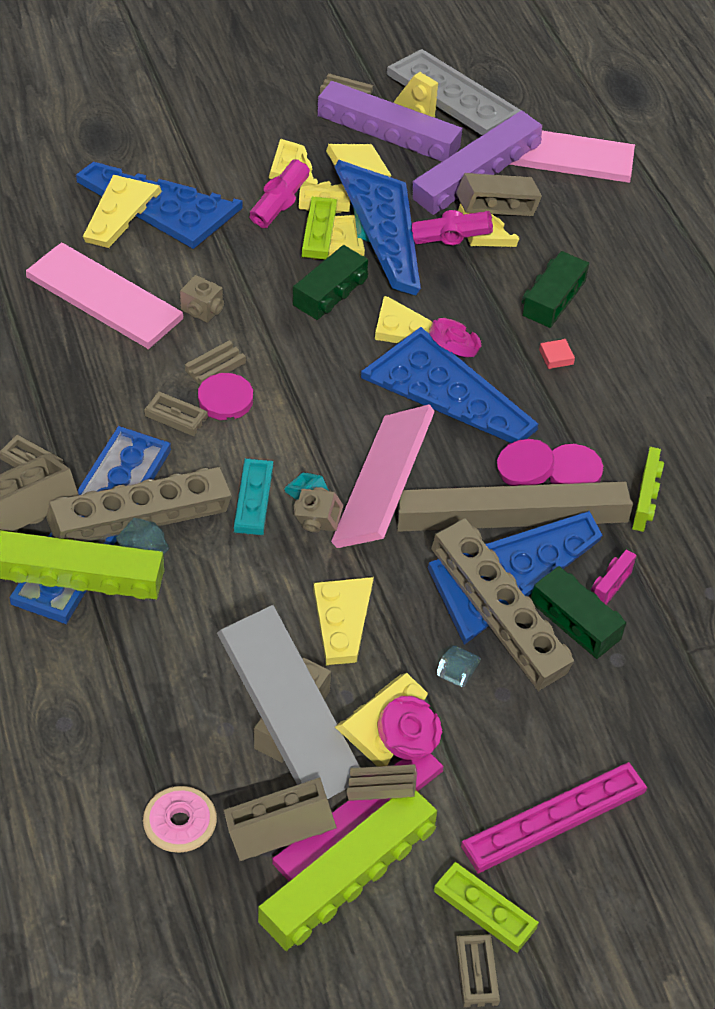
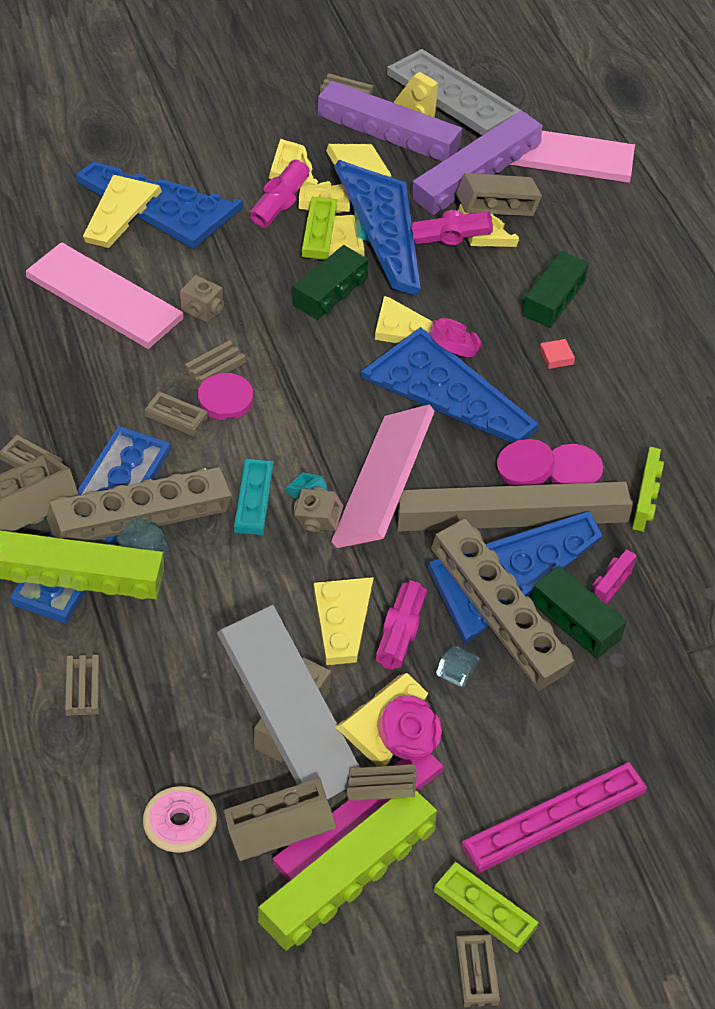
(82, 663): none -> dark tan tile
(401, 625): none -> dark pink piece

